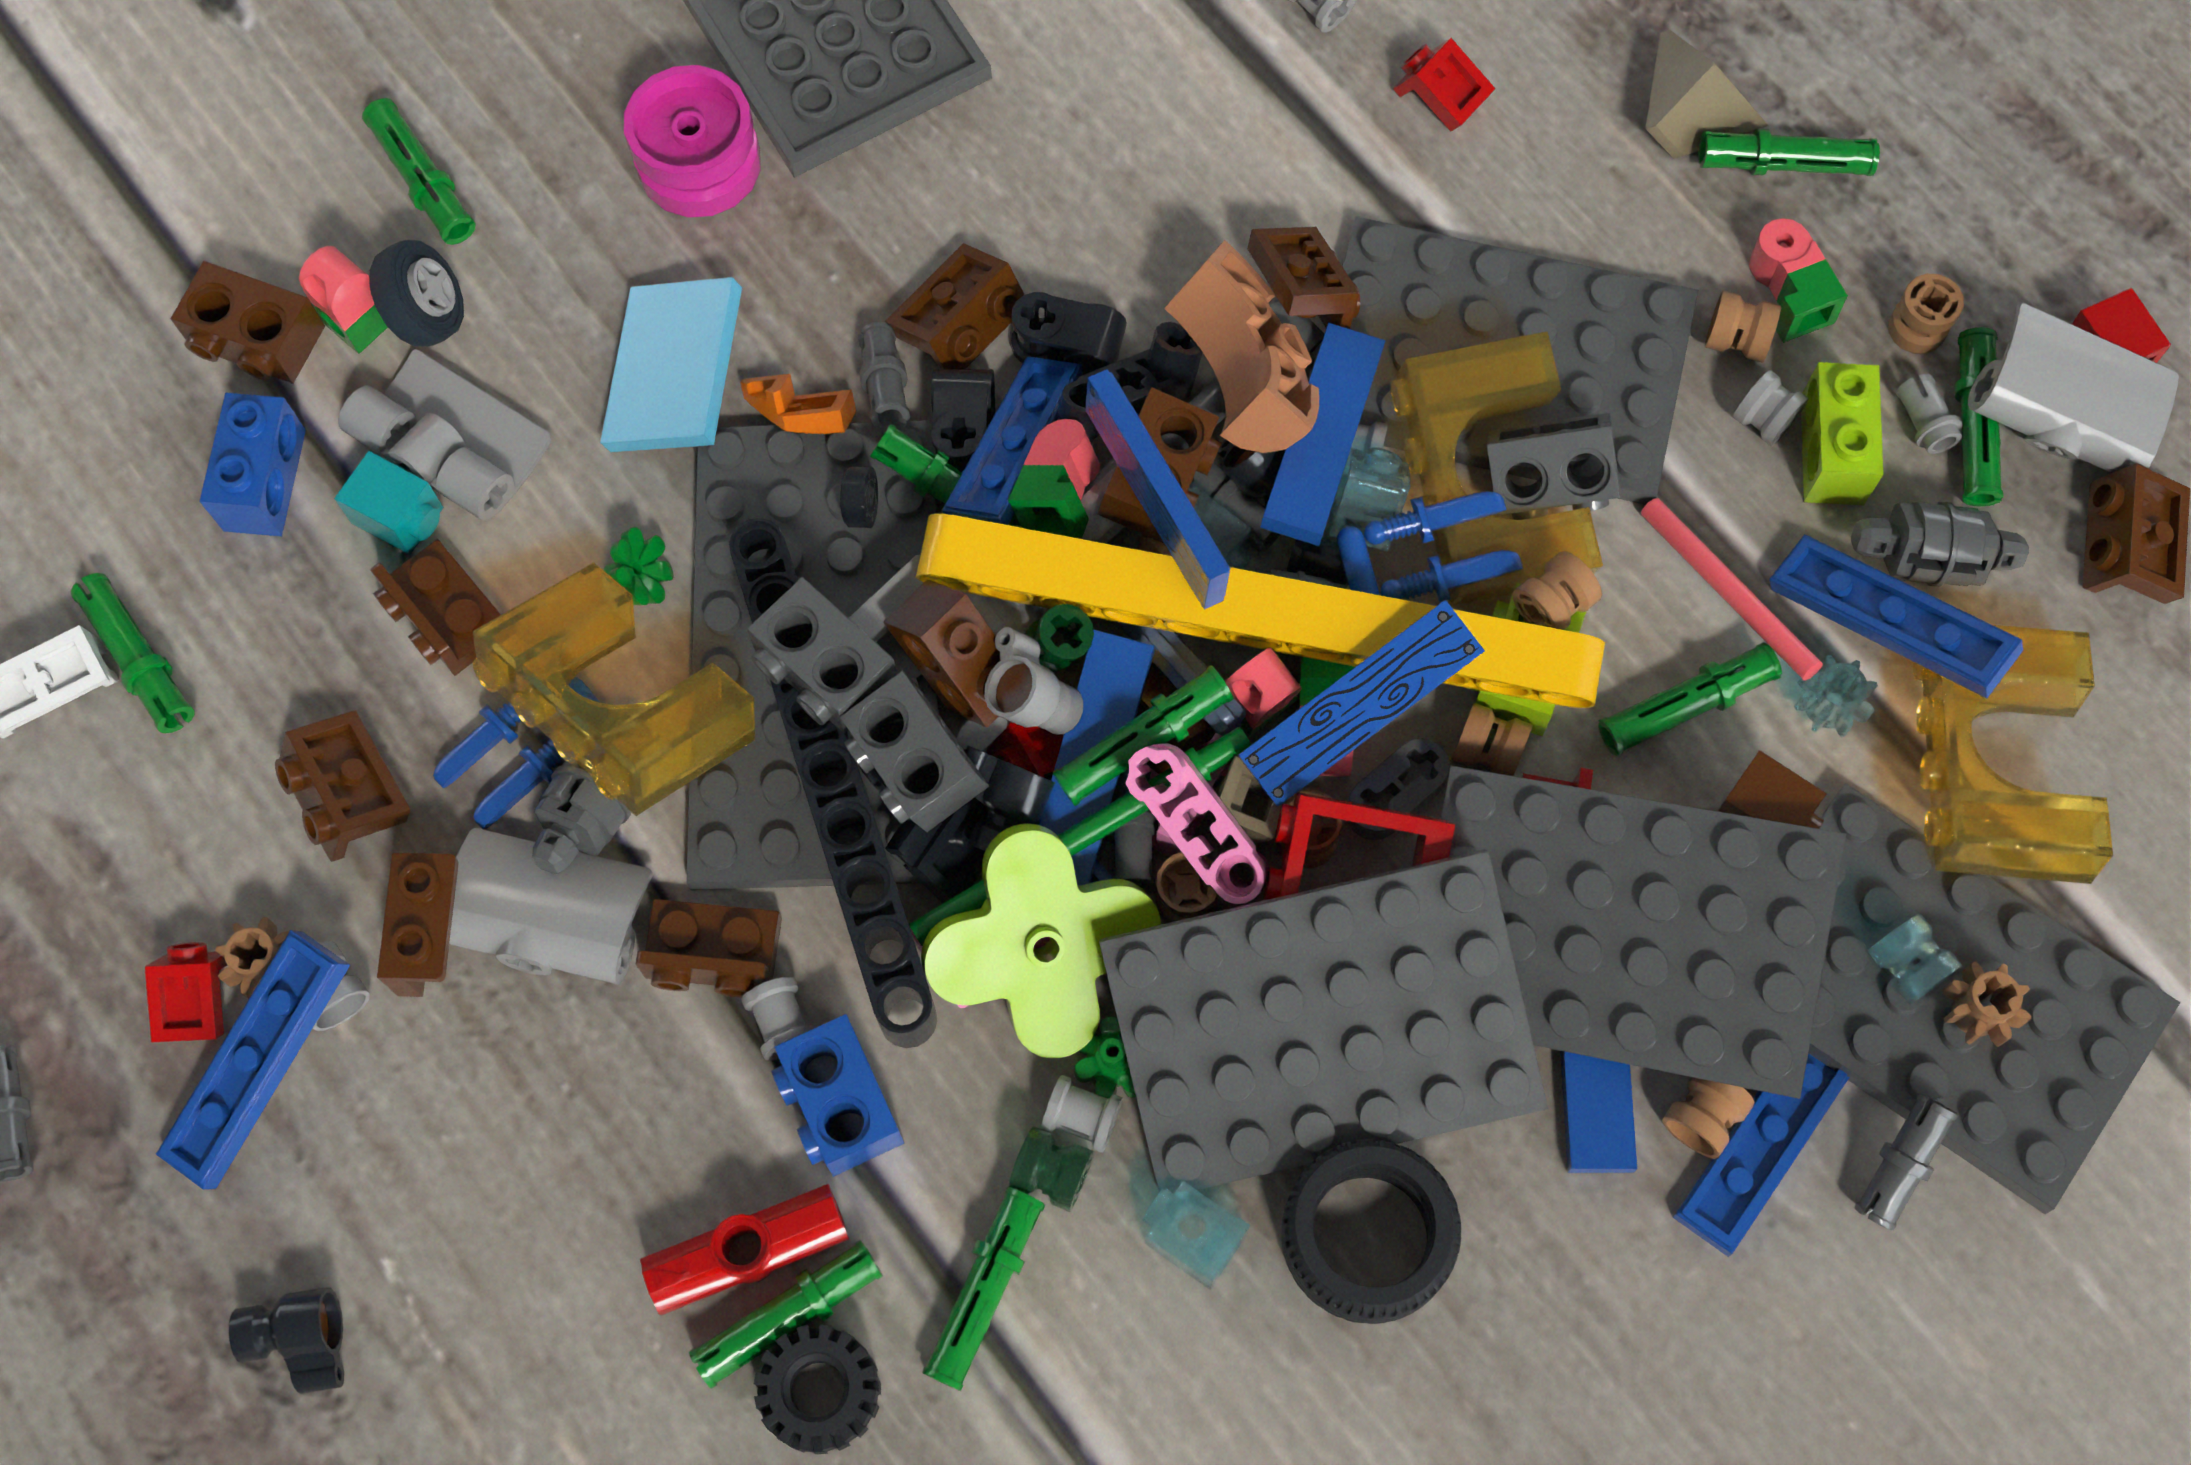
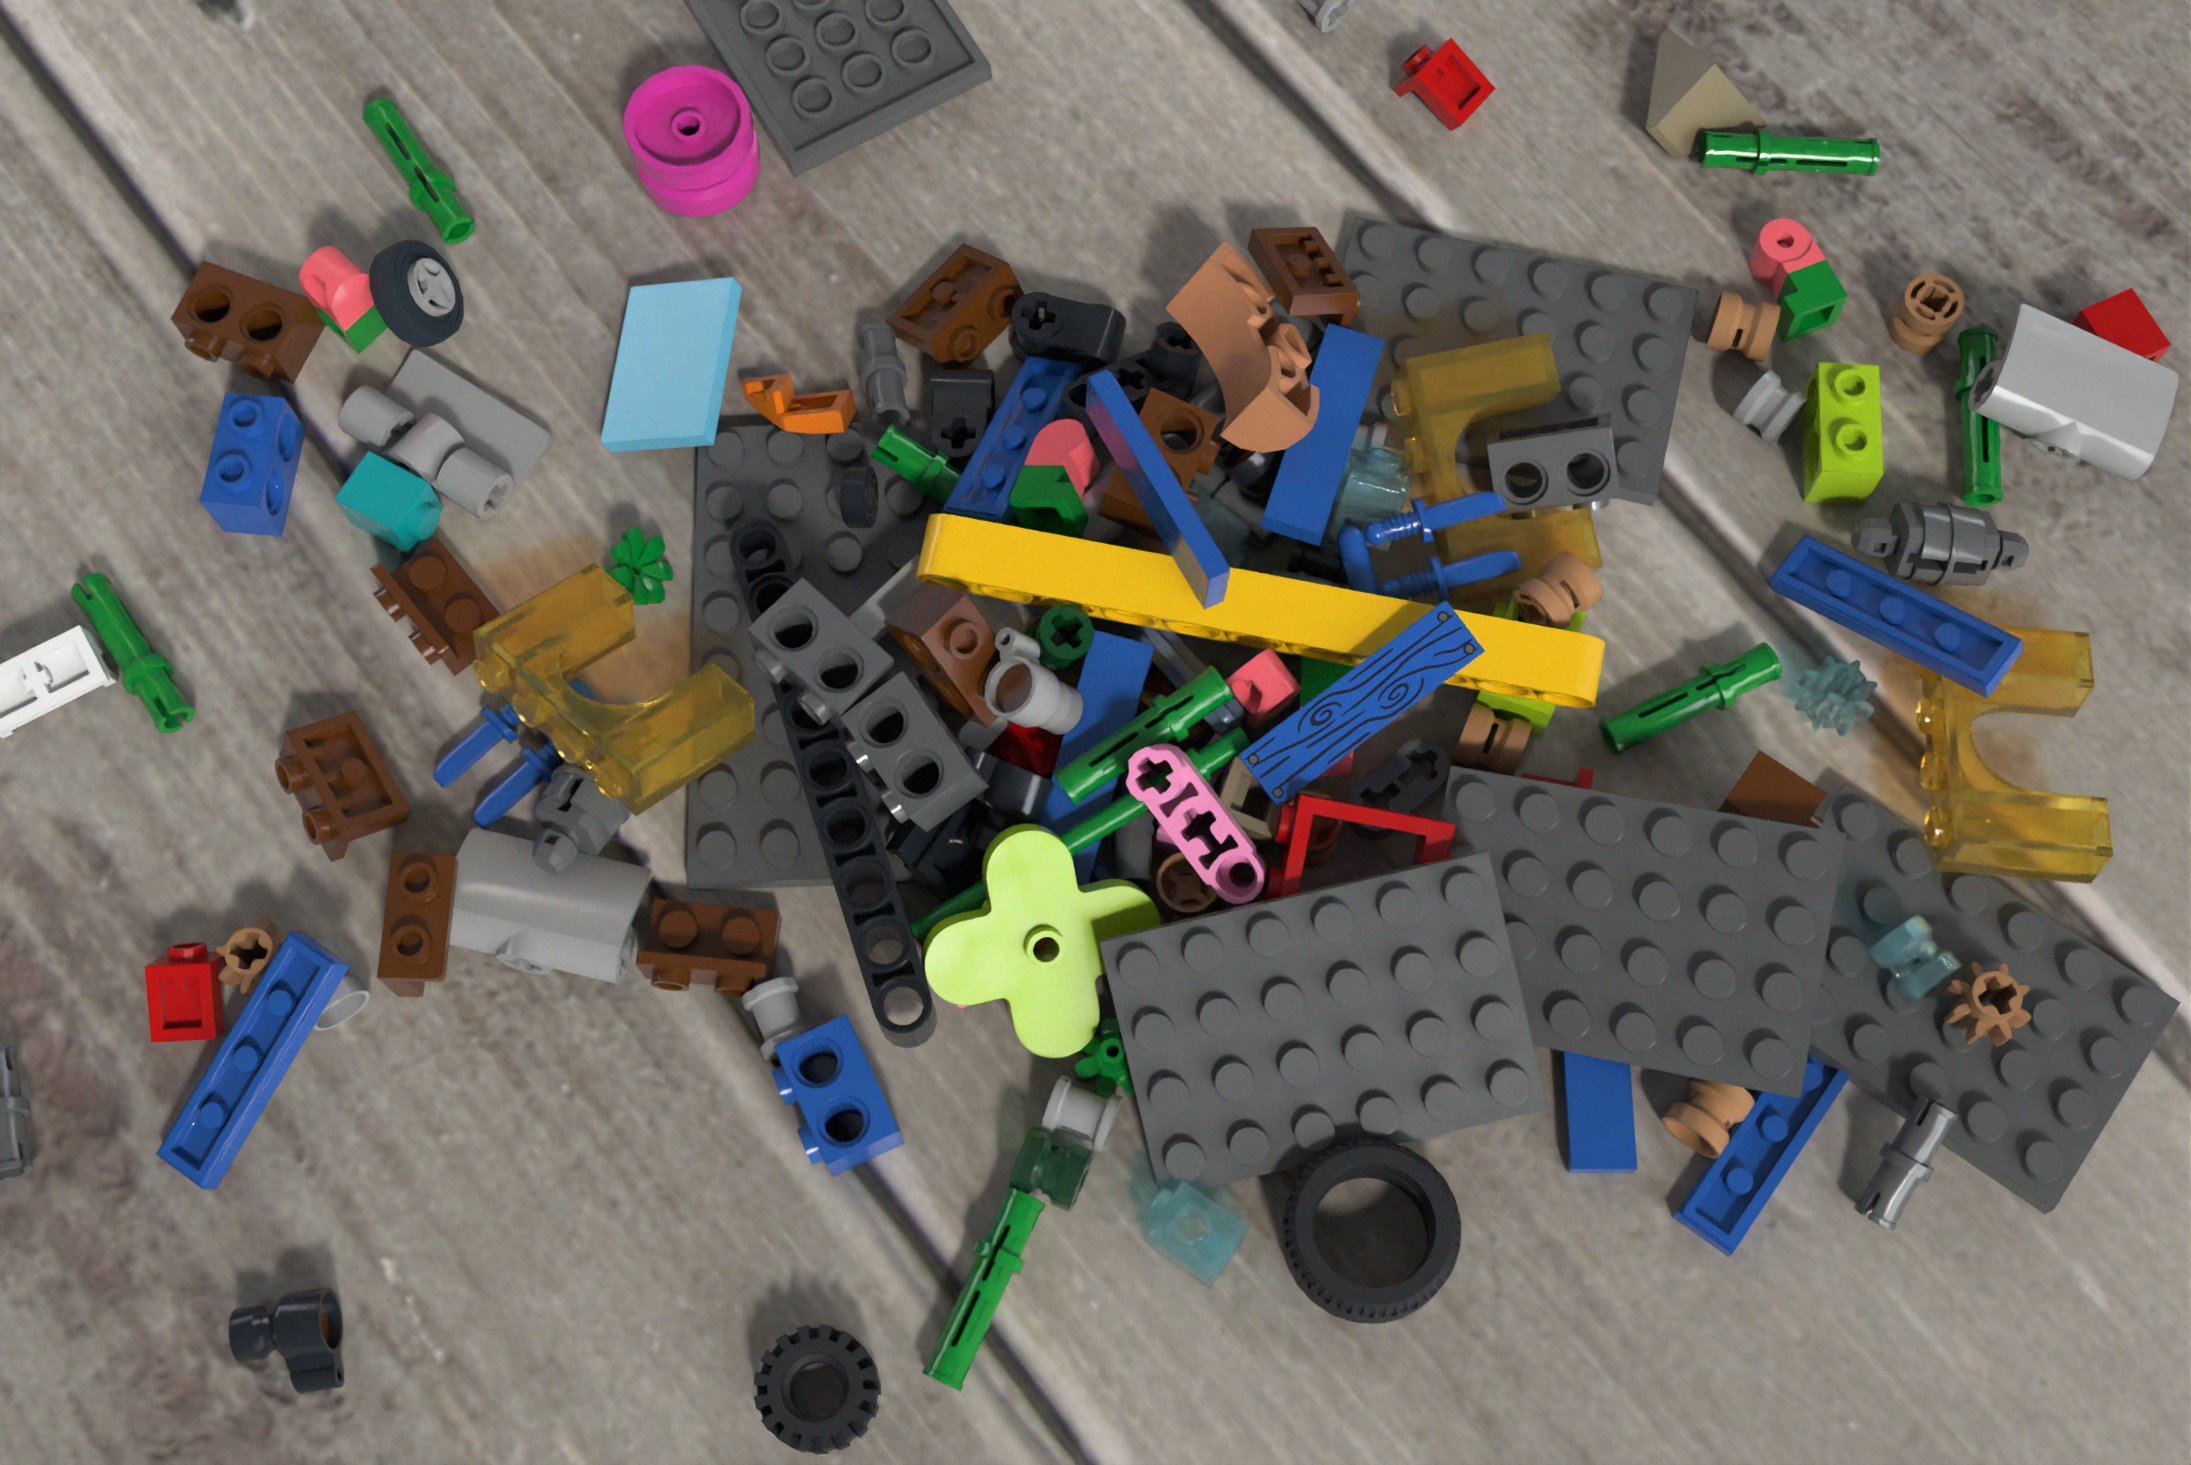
(703, 1263): red piece -> none
(797, 1306): green pin -> none
(1731, 589): coral bar -> none
(1934, 424): light grey pin -> none
(2137, 534): reddish brown bracket -> none

